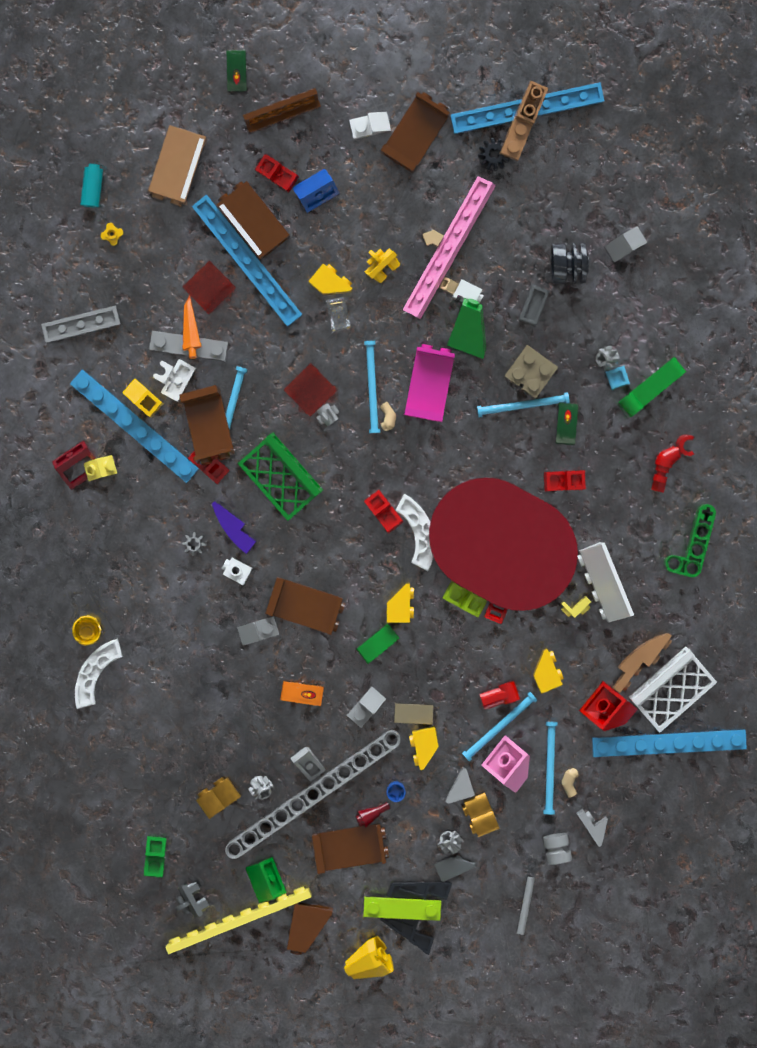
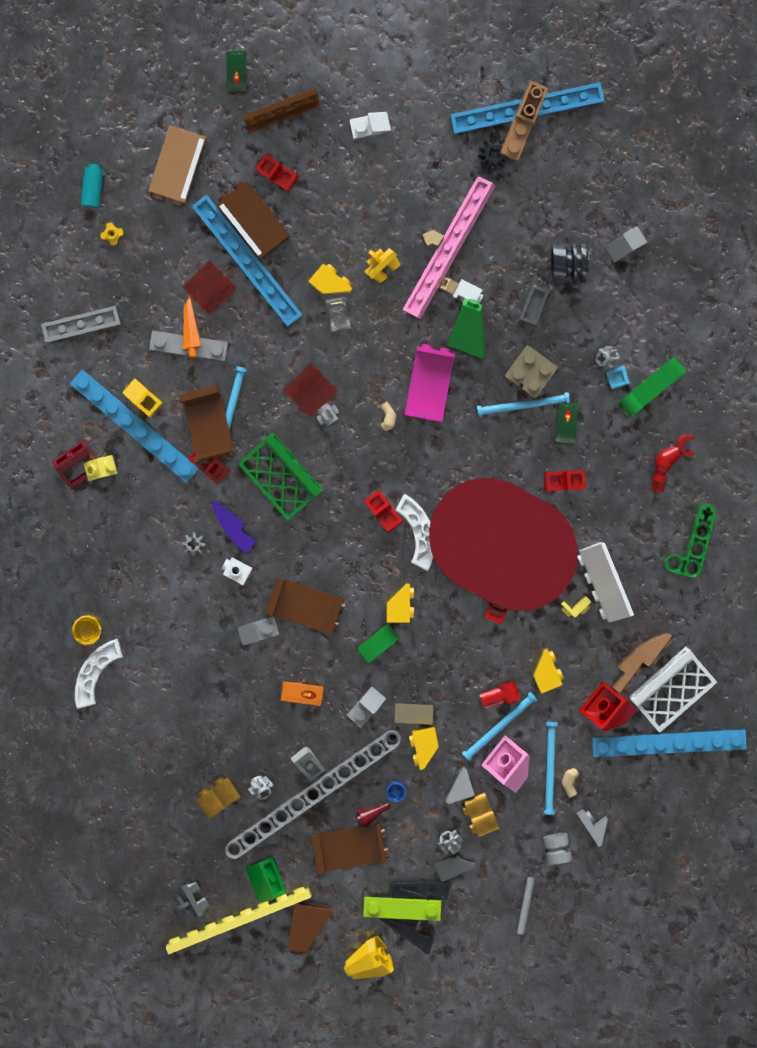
(155, 857): green slope -> none
(175, 378): white plate -> none
(316, 190): blue panel -> none
(372, 386): medium azure bar -> none
(416, 132): reddish brown panel -> none
(464, 599): lime slope -> none

